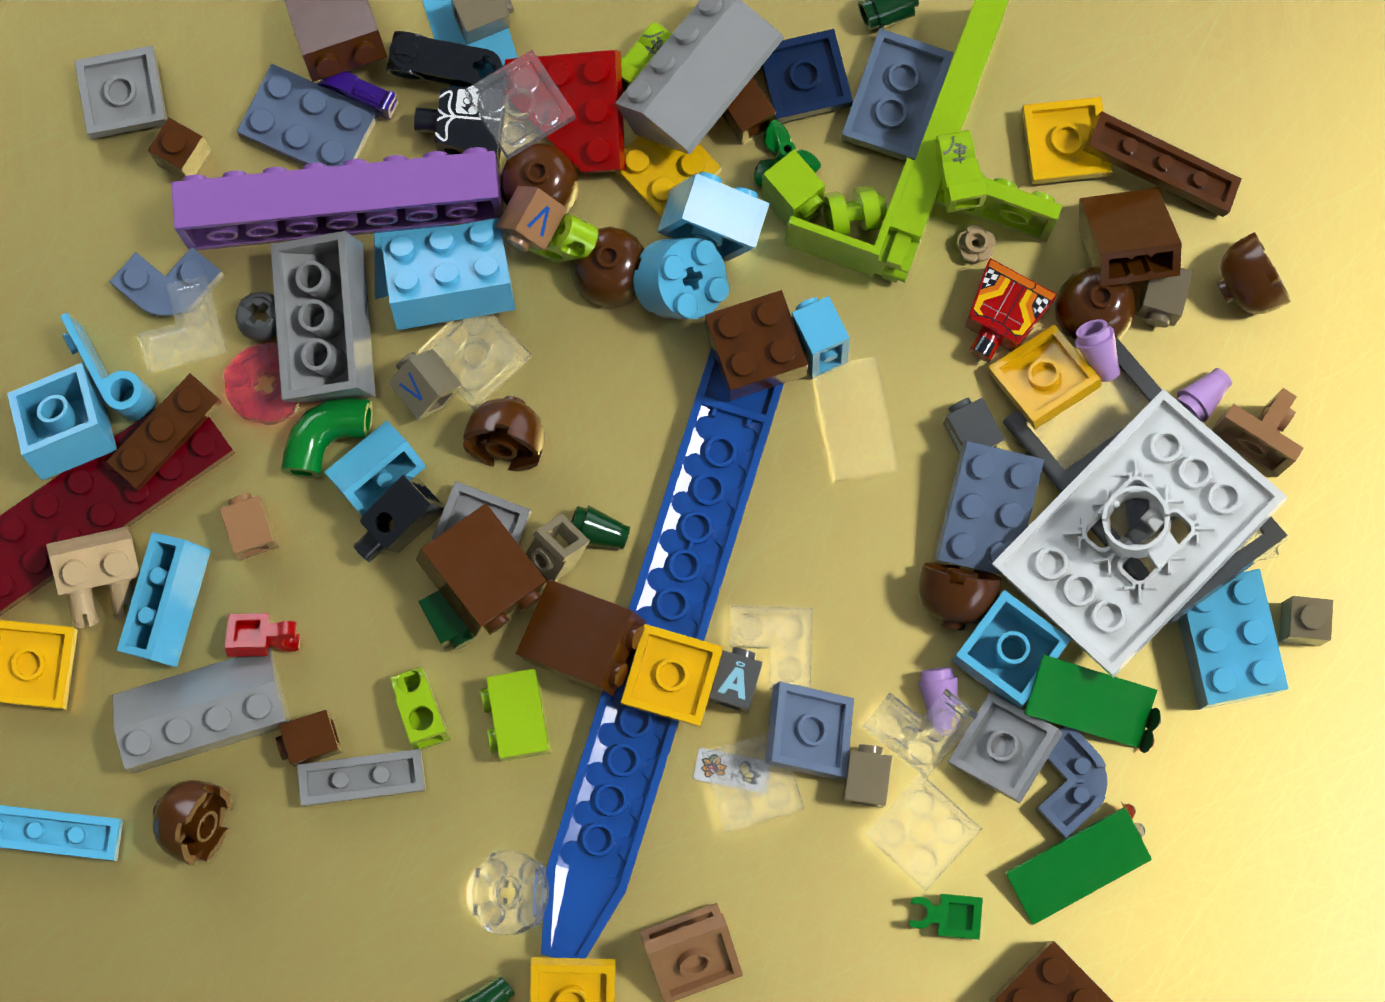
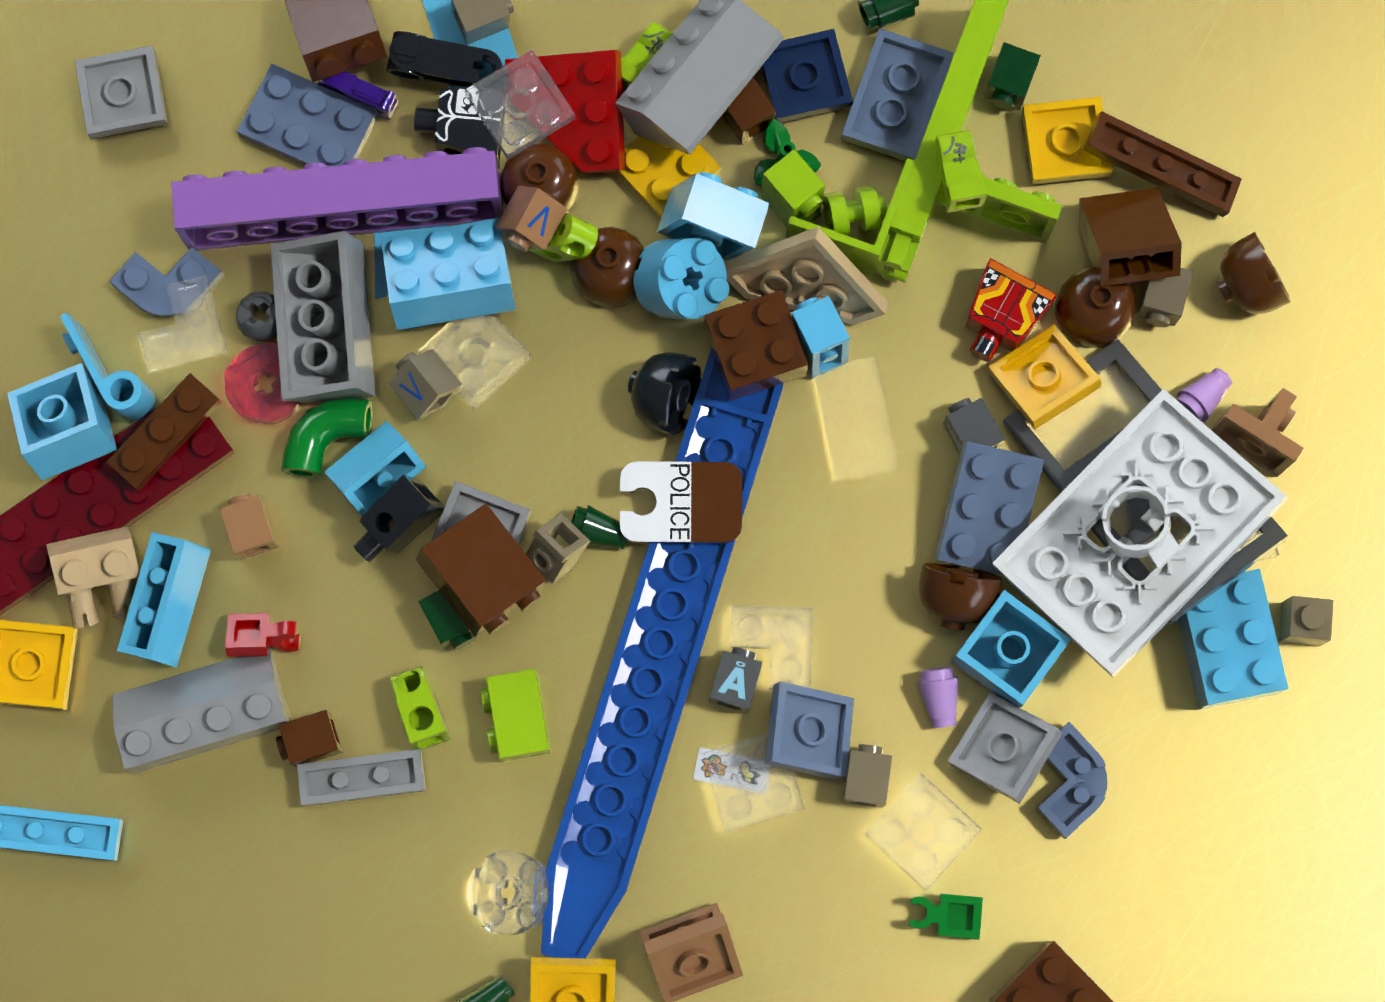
(179, 149): reddish brown brick -> none
(190, 820): reddish brown cylinder -> none
(505, 432): reddish brown cylinder -> none
(581, 637): reddish brown brick -> none
(664, 389): none -> black cylinder
(672, 675): yellow plate -> none
(693, 502): none -> piece
(804, 269): none -> tan plate
(917, 739): clear plate -> none
(970, 252): tan plate -> none
(1011, 77): none -> dark green brick
(1080, 864): green piece -> none
(1094, 703): green piece -> none
(1098, 347): lavender cone -> none

